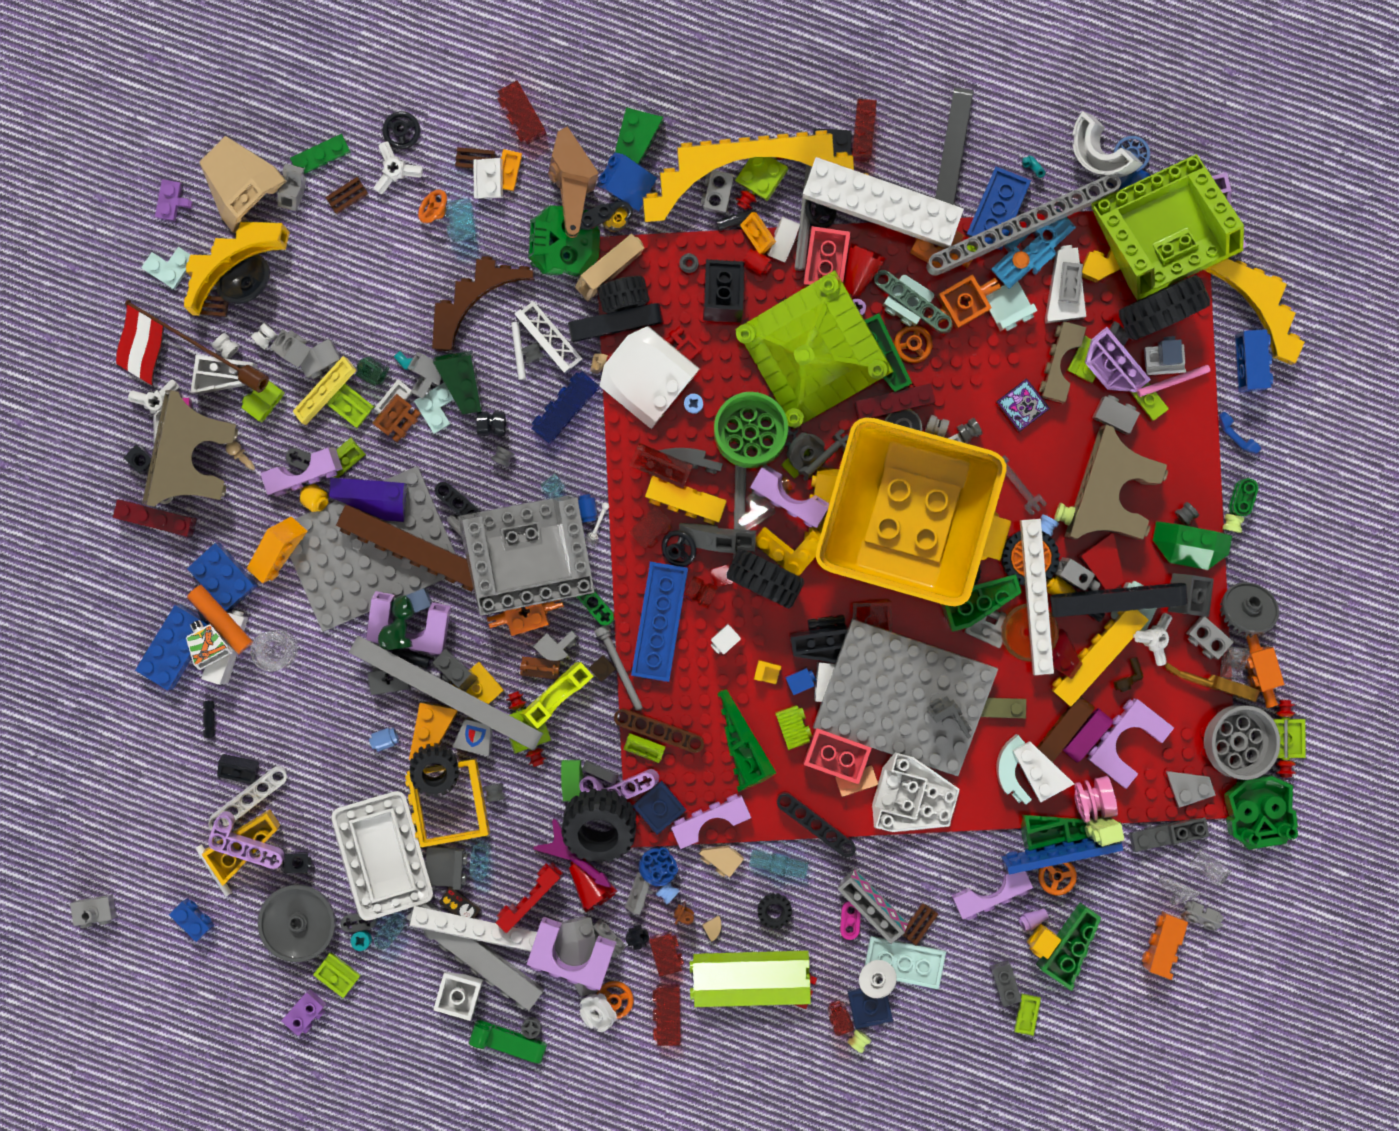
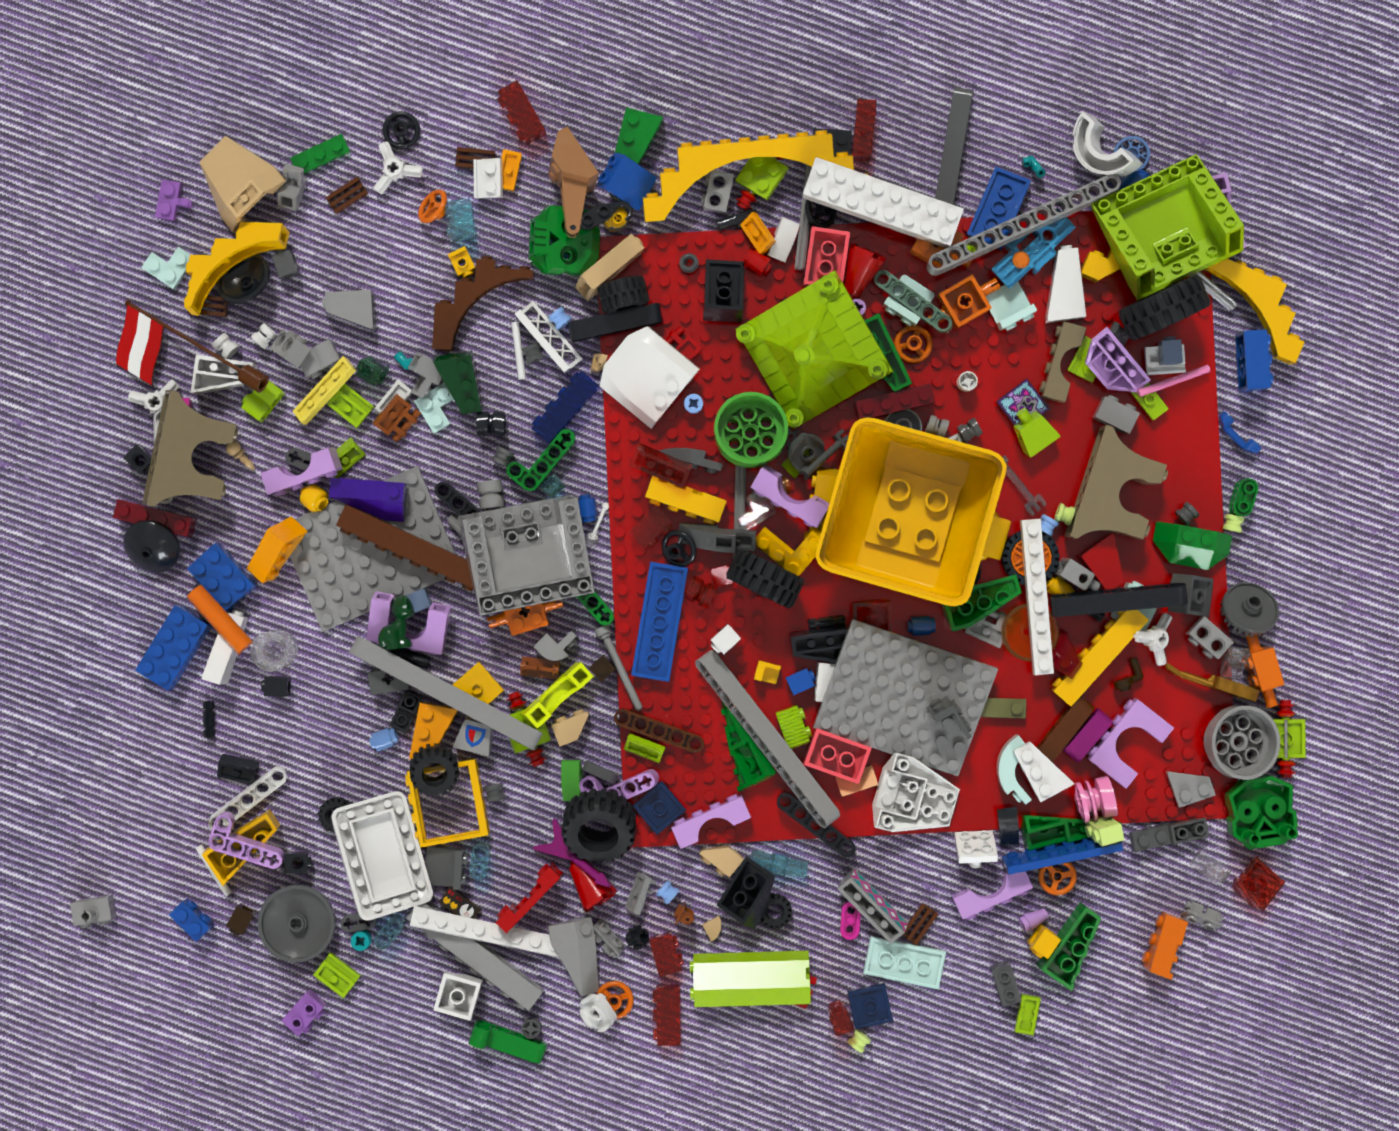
(157, 541): none -> black dish
(206, 645): torso -> none
(241, 919): none -> dark brown brick
(276, 686): none -> black brick
(285, 264): none -> dark grey brick
(325, 809): none -> black tyre
(352, 306): none -> light grey slope
(406, 711): none -> black slope
(454, 670): dark grey brick -> none
(456, 257): none -> yellow brick
(490, 494): none -> light grey wheel
(544, 458): none -> green beam
(545, 958): lavender arch -> none
(559, 318): none -> light blue wheel
(570, 729): none -> tan slope
(658, 867): blue tile -> none
(748, 893): none -> black slope
(767, 739): none -> light grey beam
(870, 975): white dish -> none
(921, 625): none -> blue brick
(967, 381): none -> white wheel
(975, 847): none -> white plate
(1008, 826): none -> black slope
(1034, 432): none -> lime torso
(1070, 282): light grey plate -> none
(1182, 891): clear slope -> none
(1216, 292): none -> light grey axle
(1257, 884): none -> clear red slope

